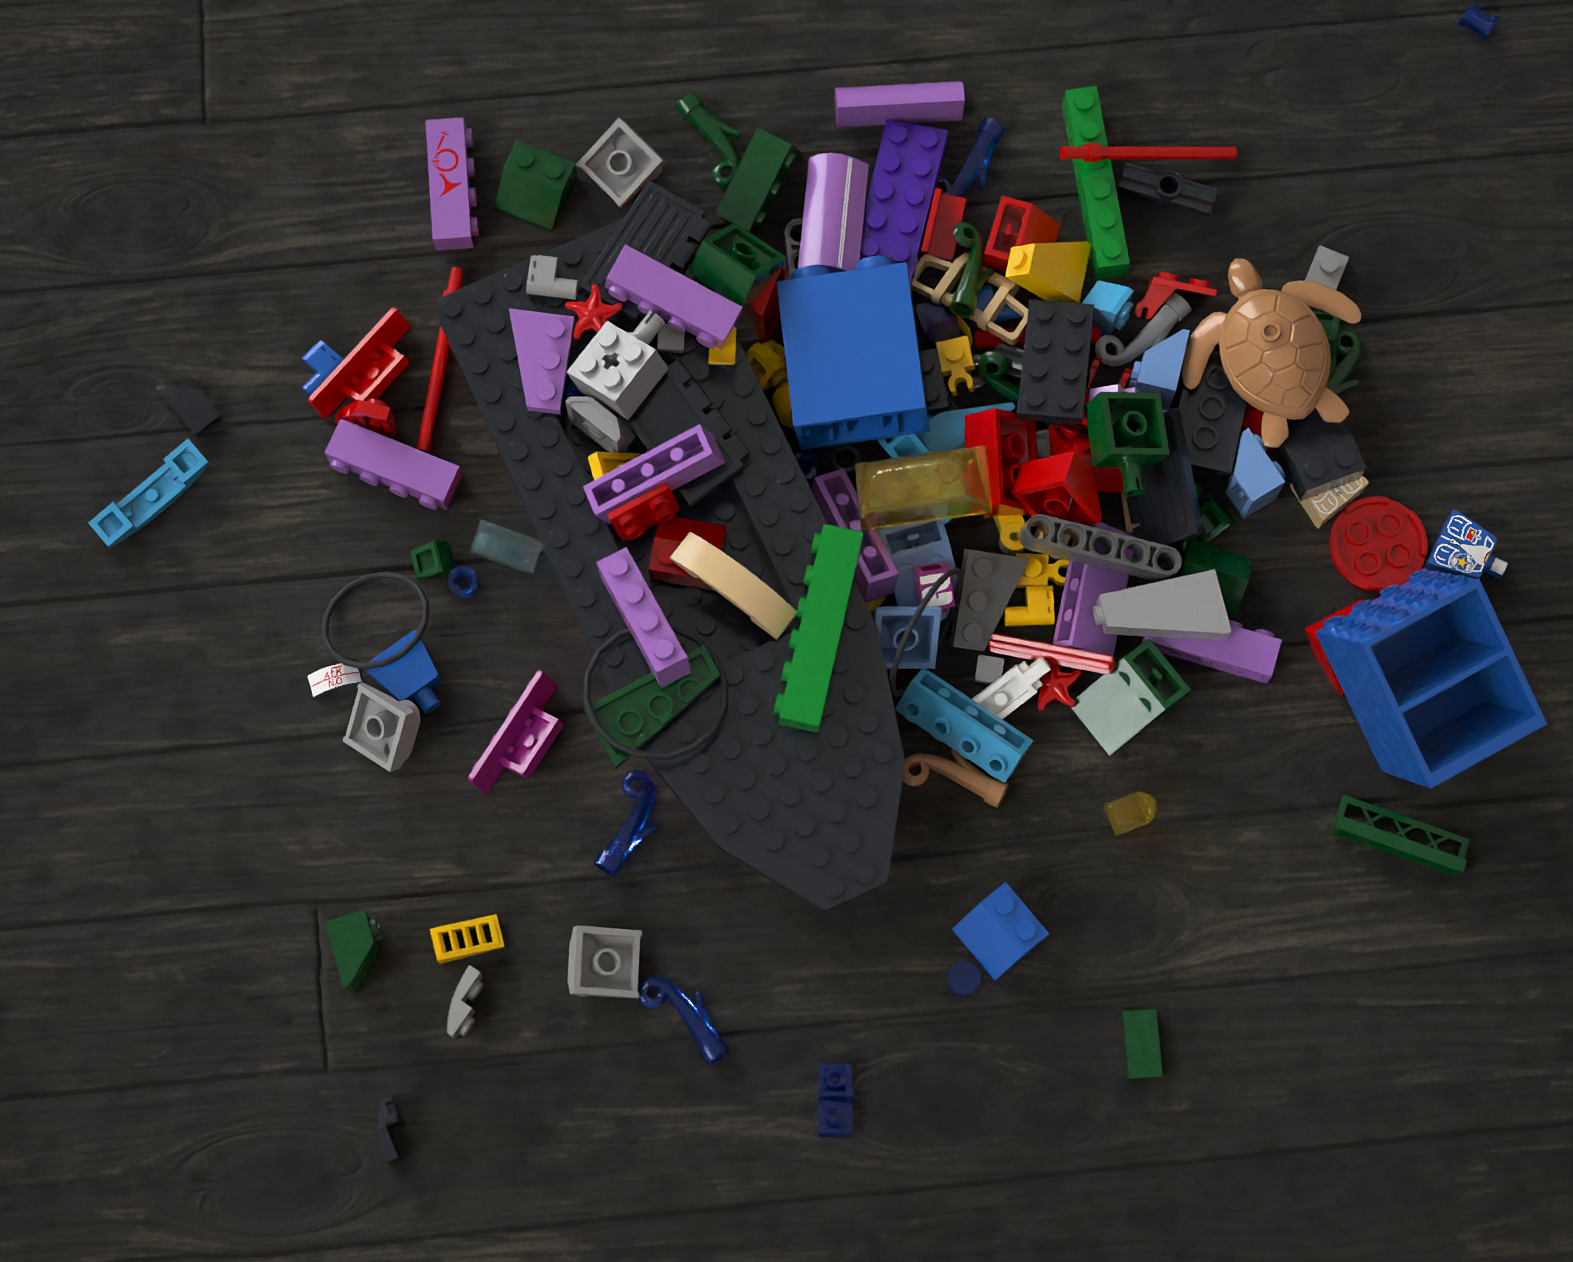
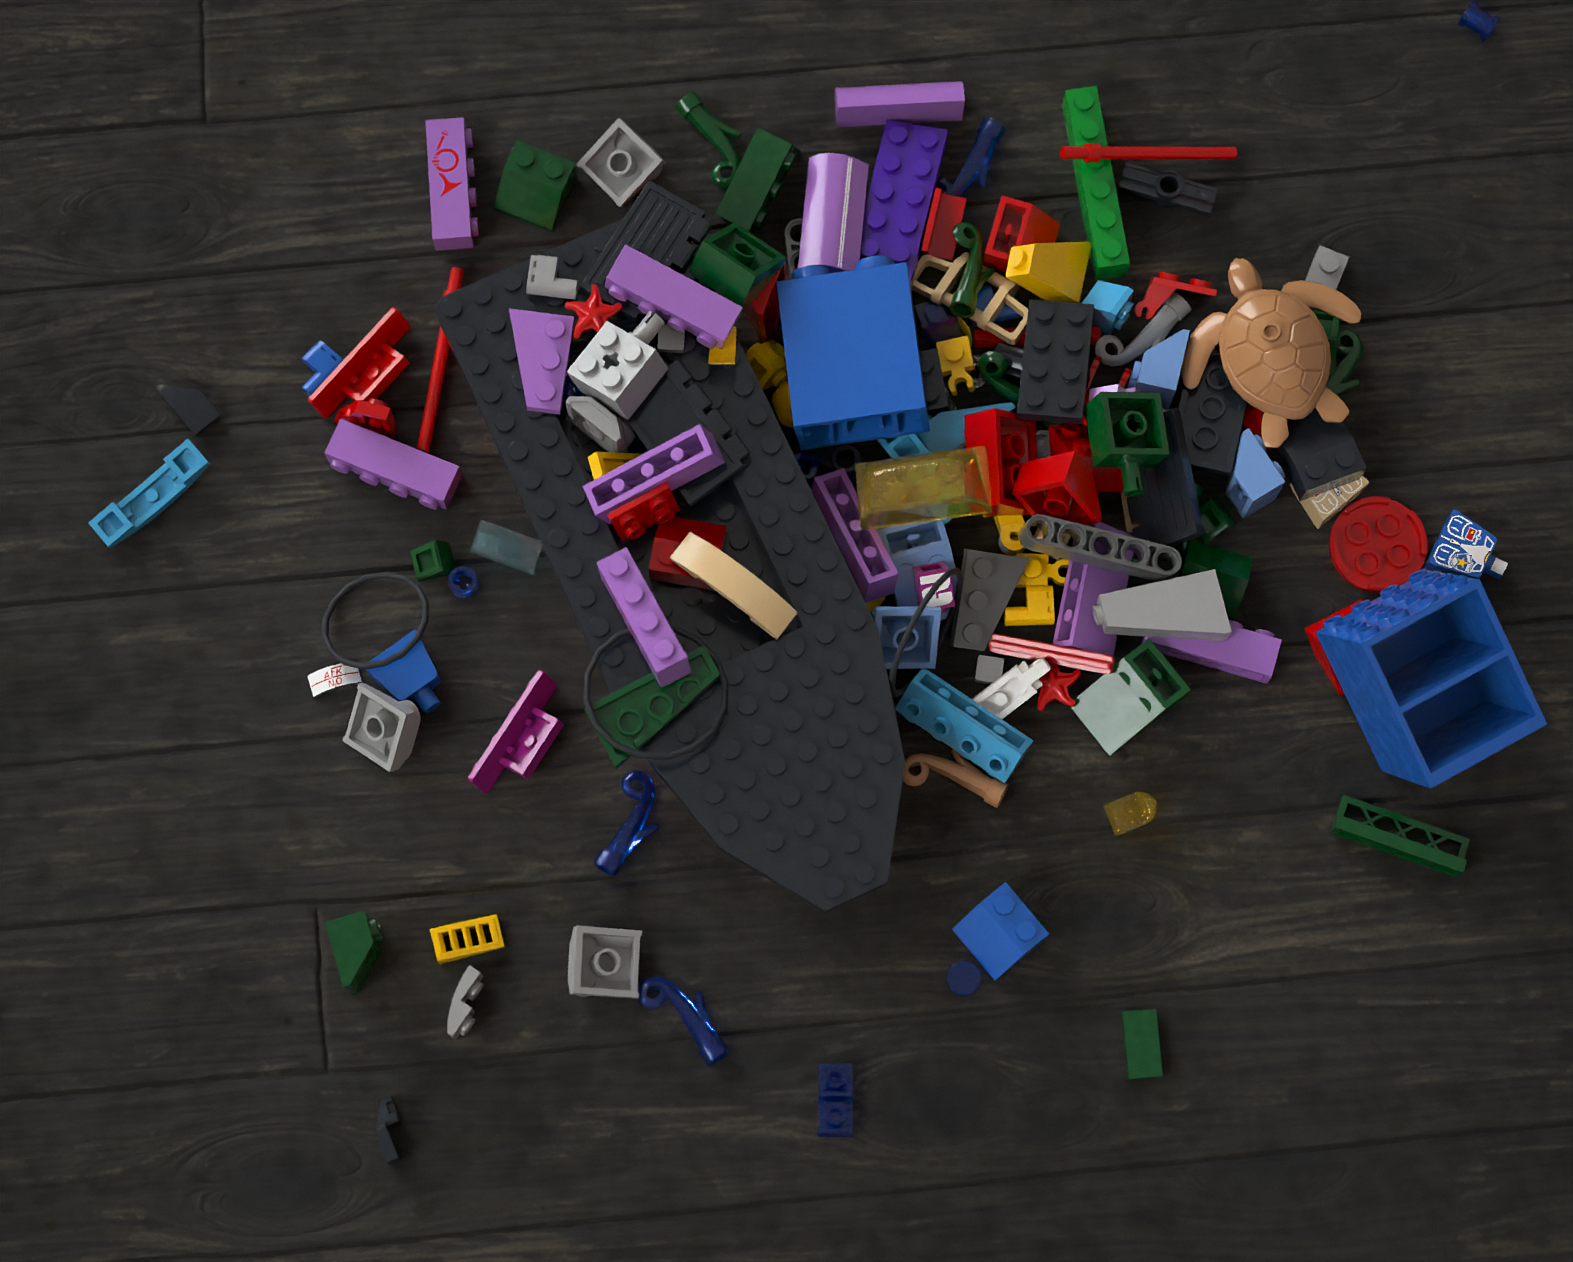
(820, 628): green brick -> none

